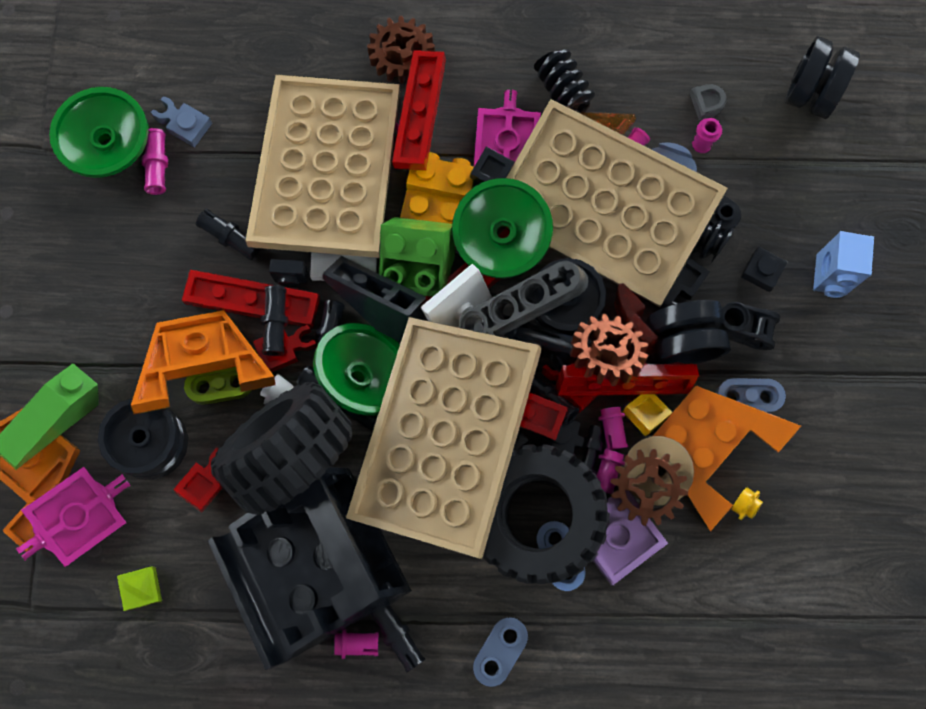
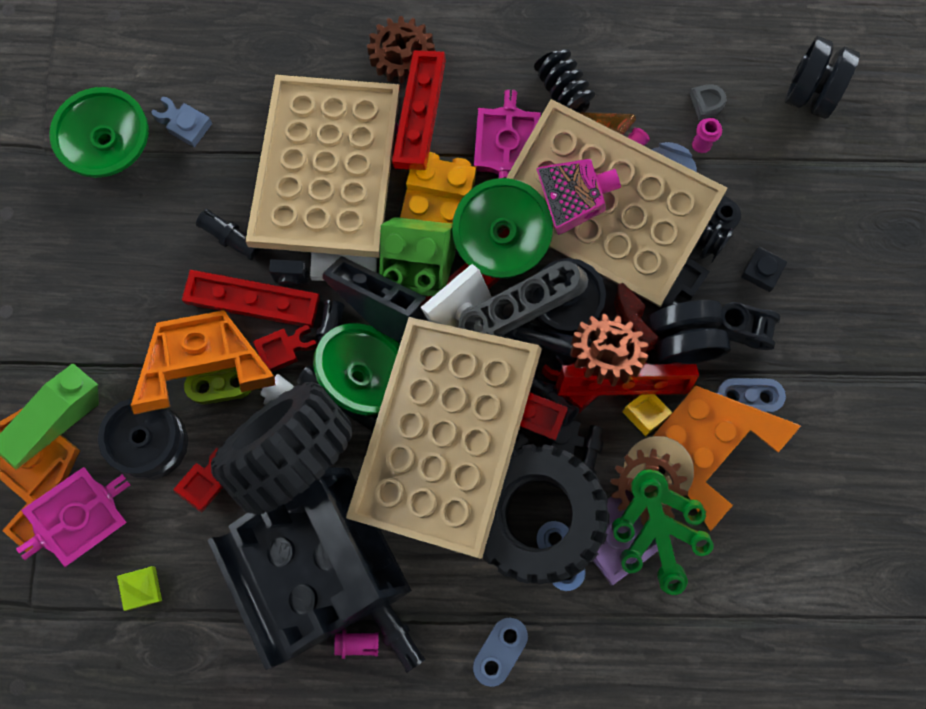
(155, 162): dark pink pin -> none
(274, 320): black pin -> none
(491, 166): black plate -> none
(575, 192): none -> torso
(606, 470): dark pink pin -> none
(613, 428): dark pink pin -> none
(659, 527): none -> green plant
(747, 503): yellow plate -> none
(843, 264): light blue brick -> none

